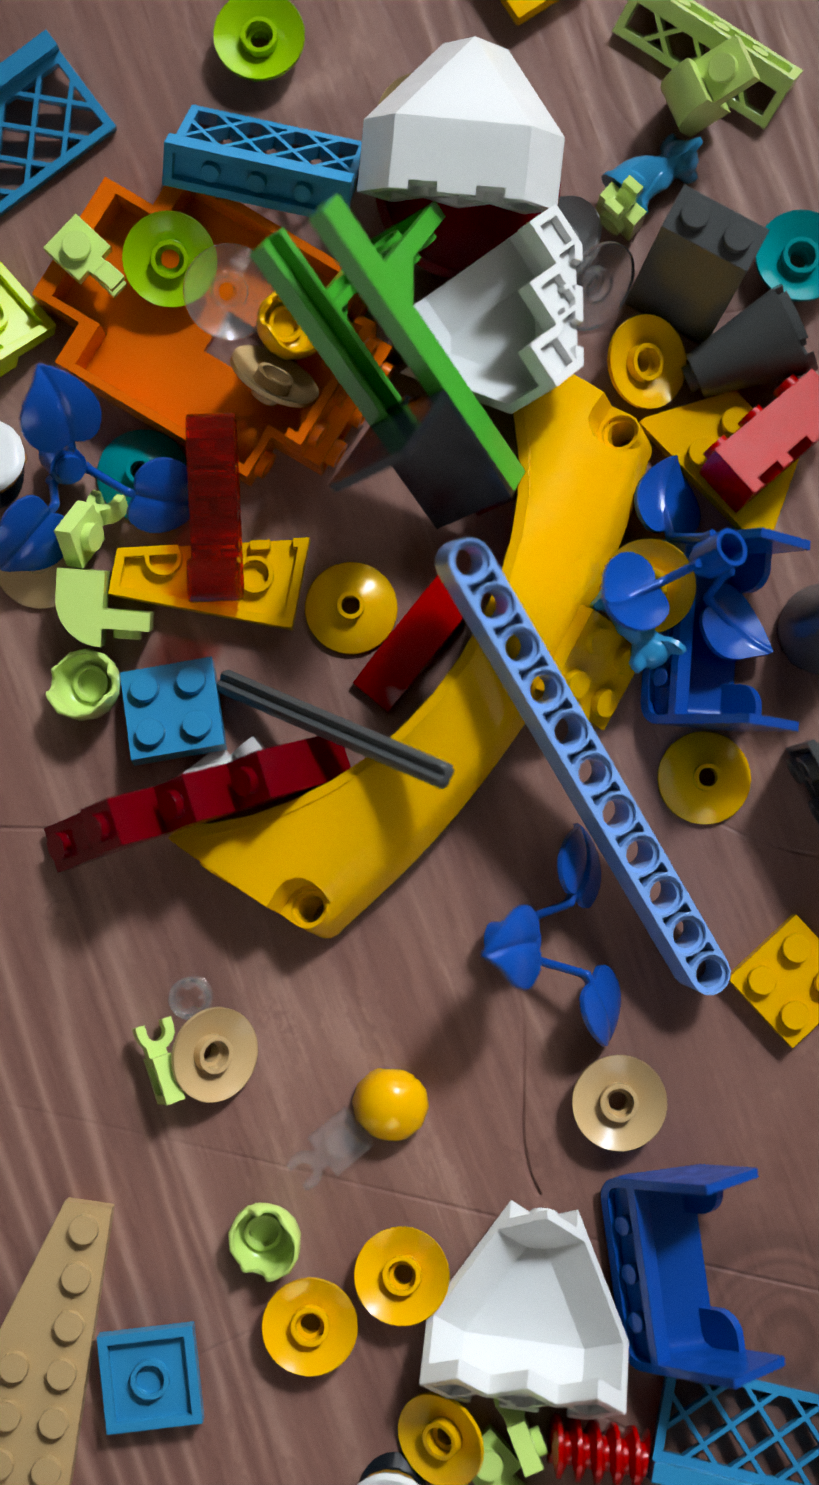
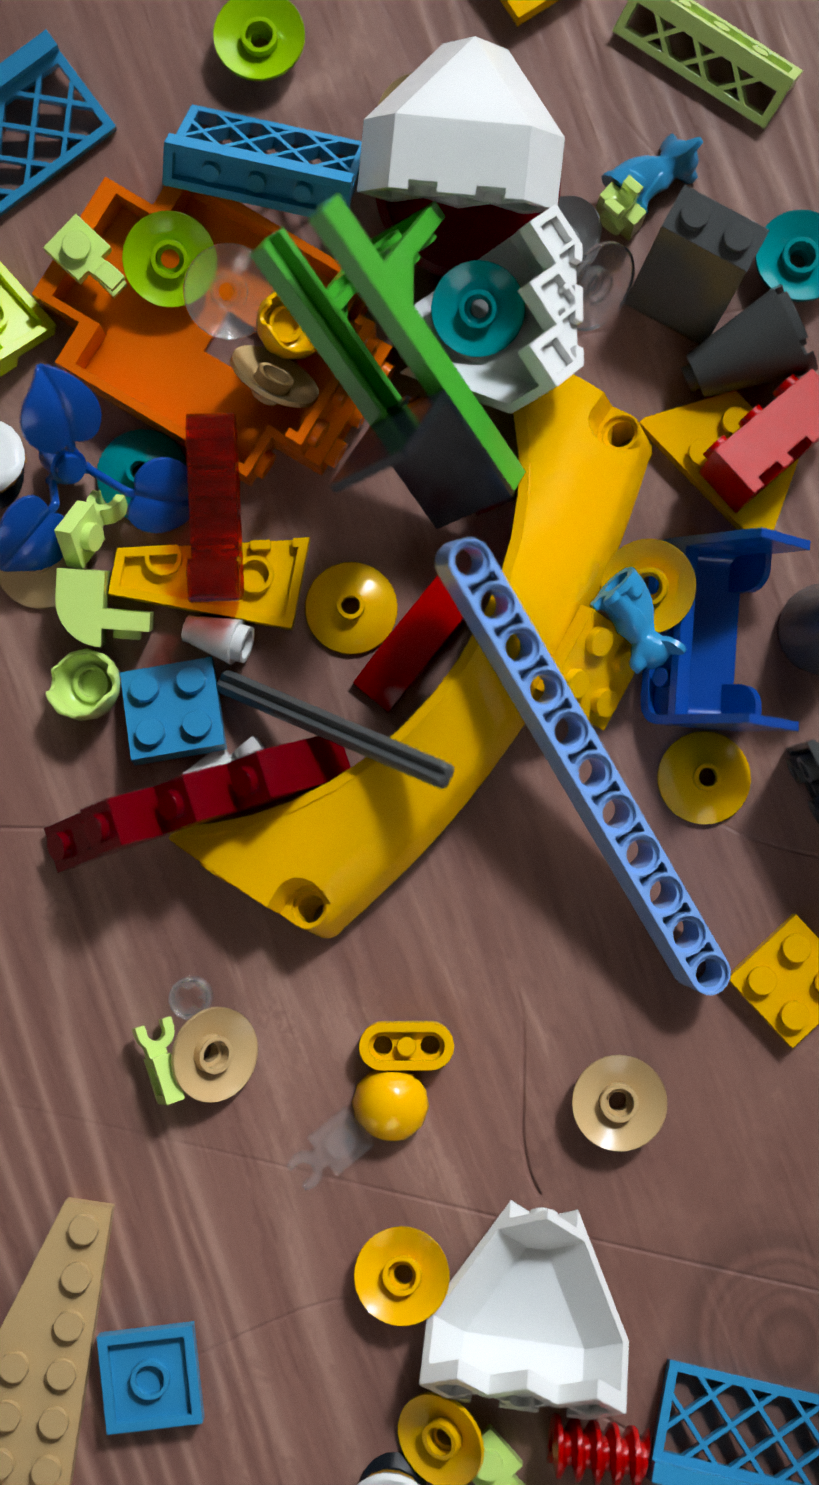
(221, 637): none -> white cone
(265, 1240): yellowish green hair -> none
(303, 1349): yellow dish -> none
(406, 1046): none -> yellow plate
(453, 308): none -> teal dish
(516, 941): blue plant -> none
(527, 1441): yellowish green plate -> none
(634, 594): blue plant -> none
(660, 359): yellow dish -> none
(663, 1277): blue windscreen -> none
(701, 87): yellowish green brick -> none

